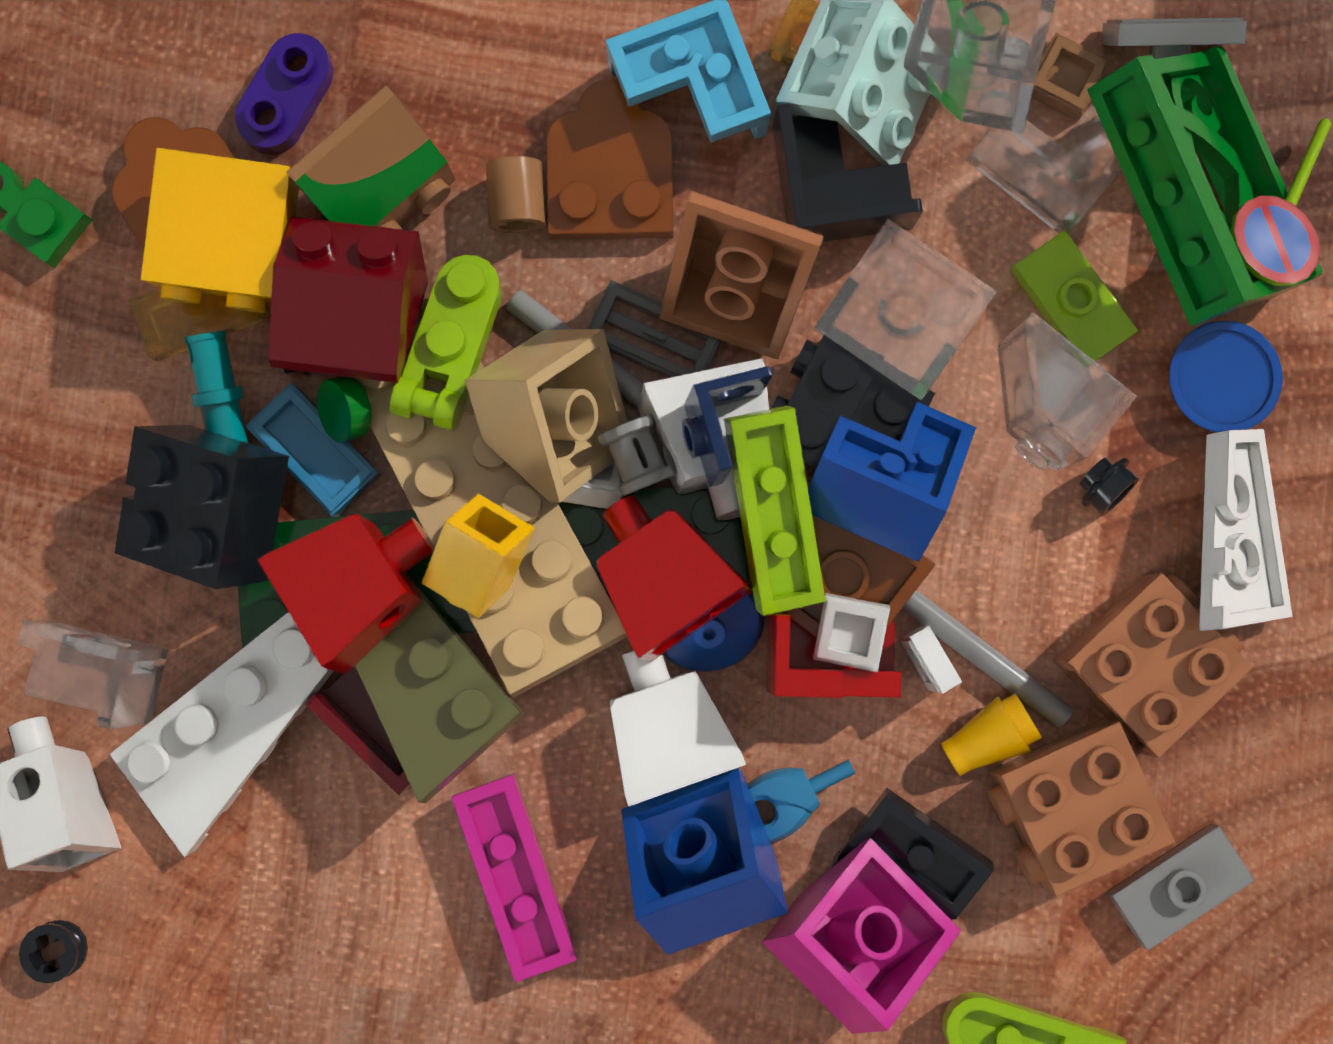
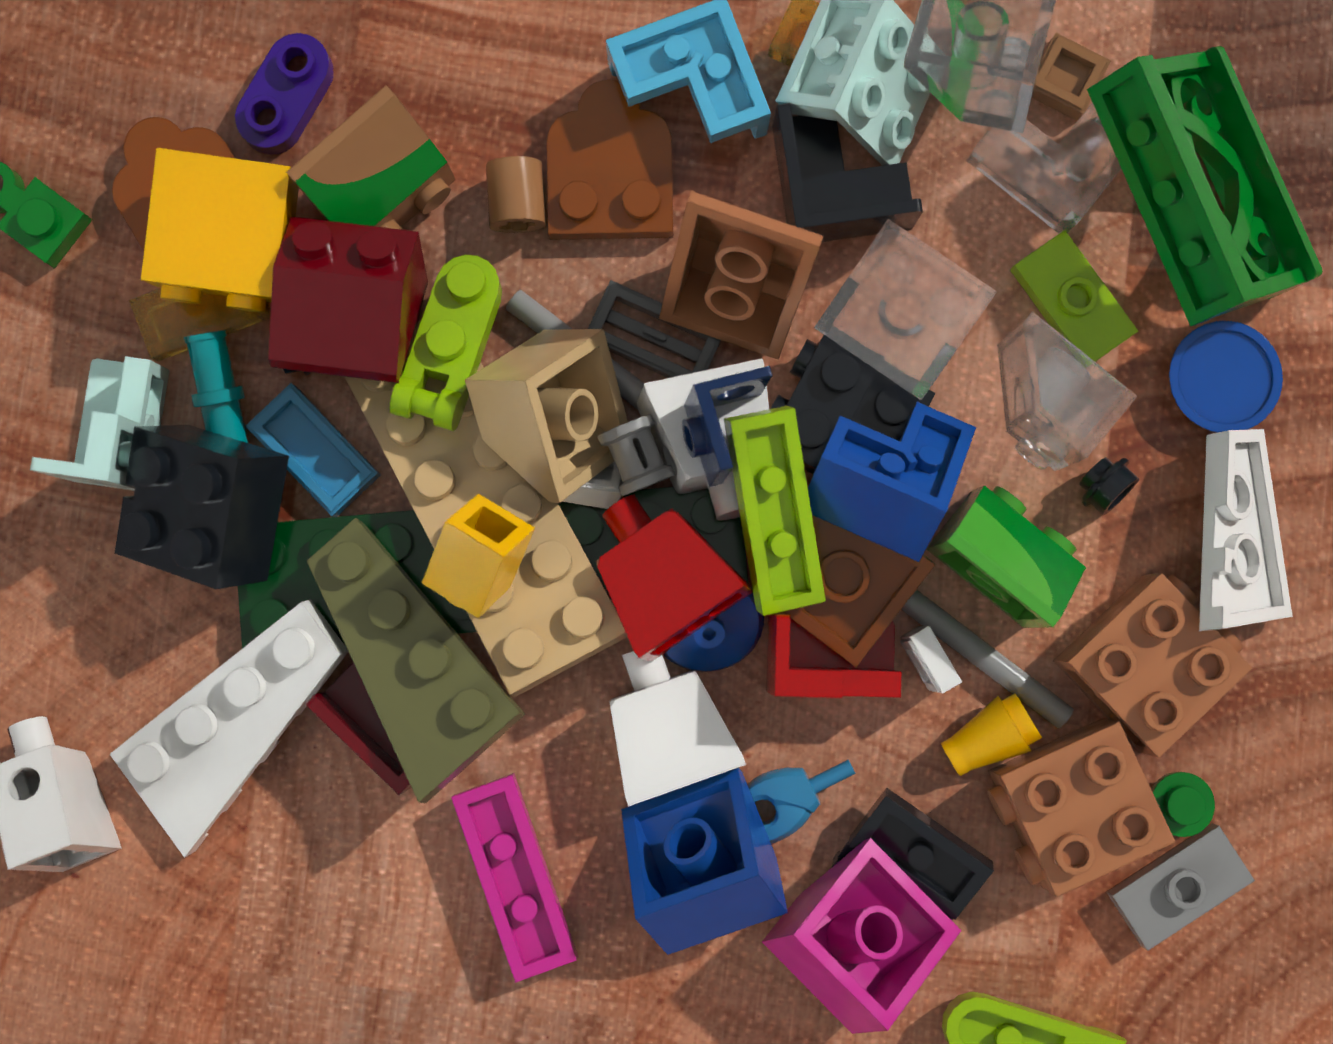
(69, 962): black bush -> none
(94, 671): clear panel -> none
(115, 402): none -> light aqua panel
(344, 408): green tile -> none
(348, 585): red torso -> none
(851, 632): white tile -> none
(1009, 558): none -> bright green slope
(1175, 35): light grey plate -> none
(1184, 802): none -> green plate
(1276, 235): piece -> none

